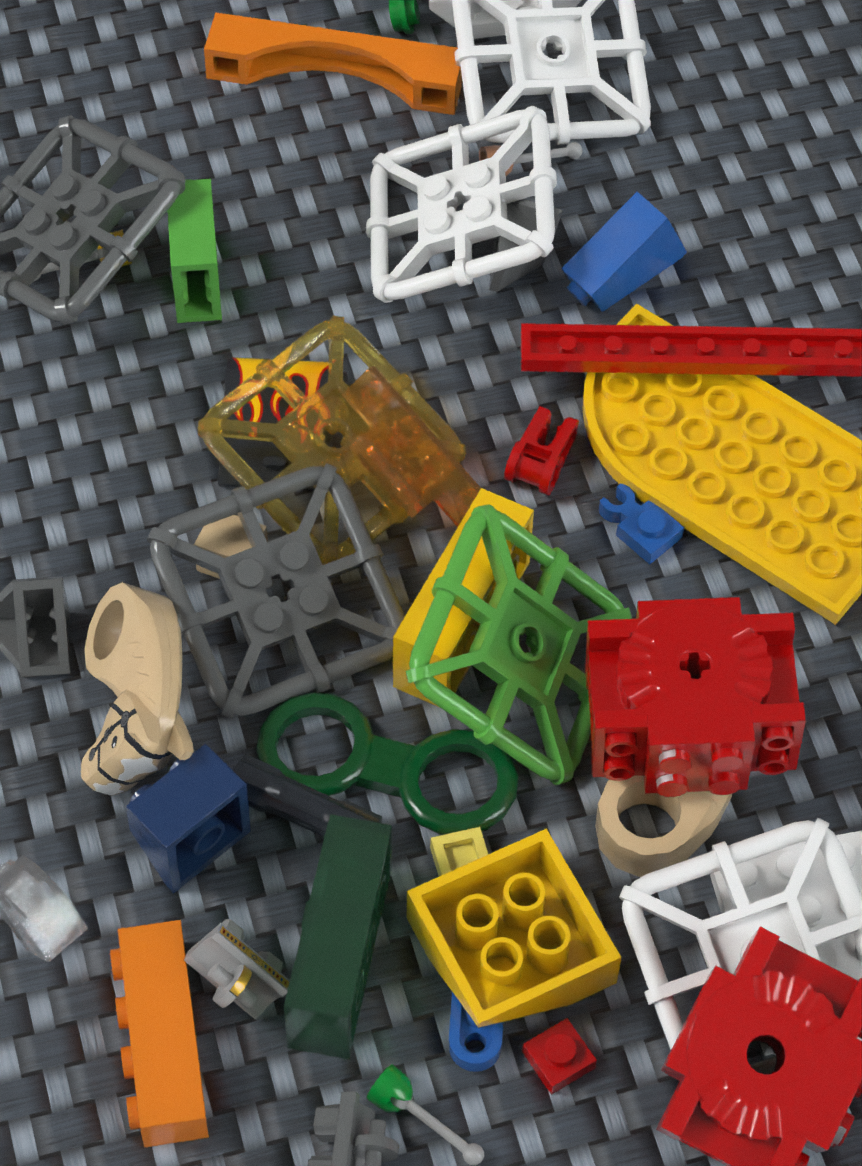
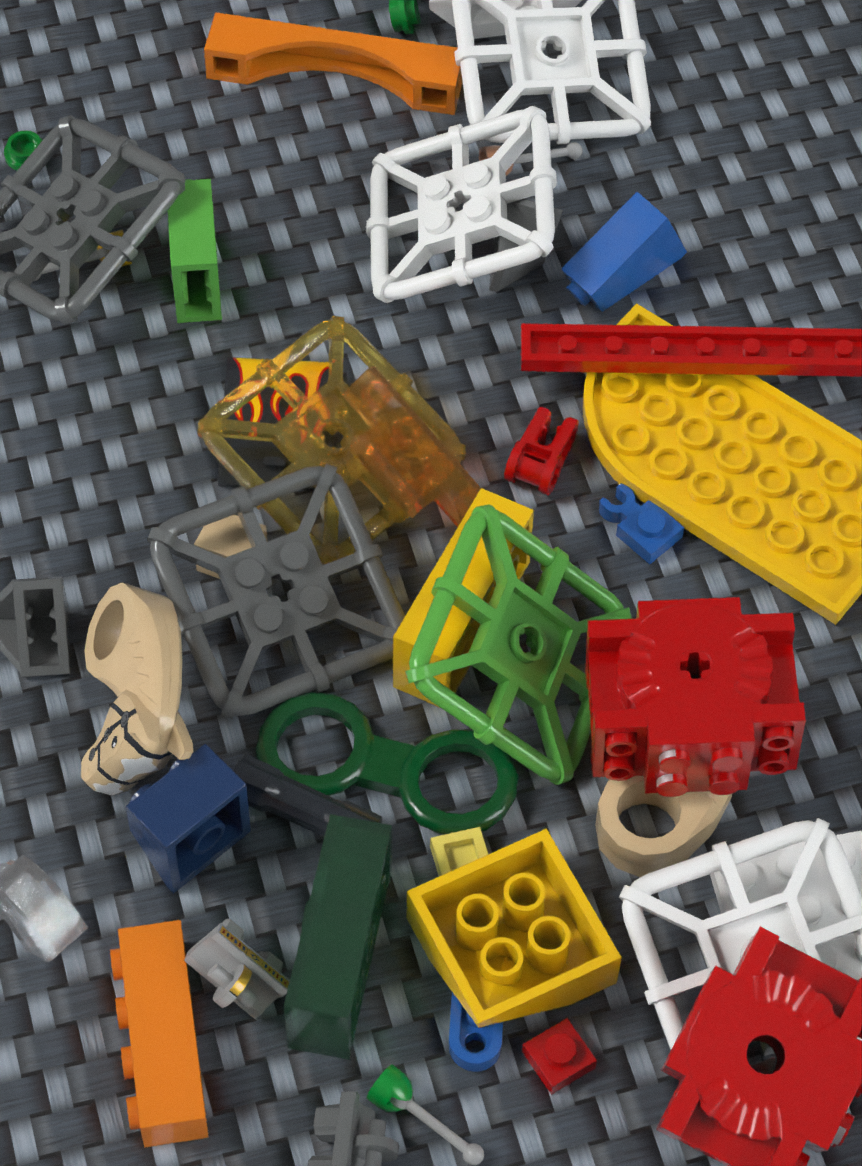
(20, 147): none -> green plate

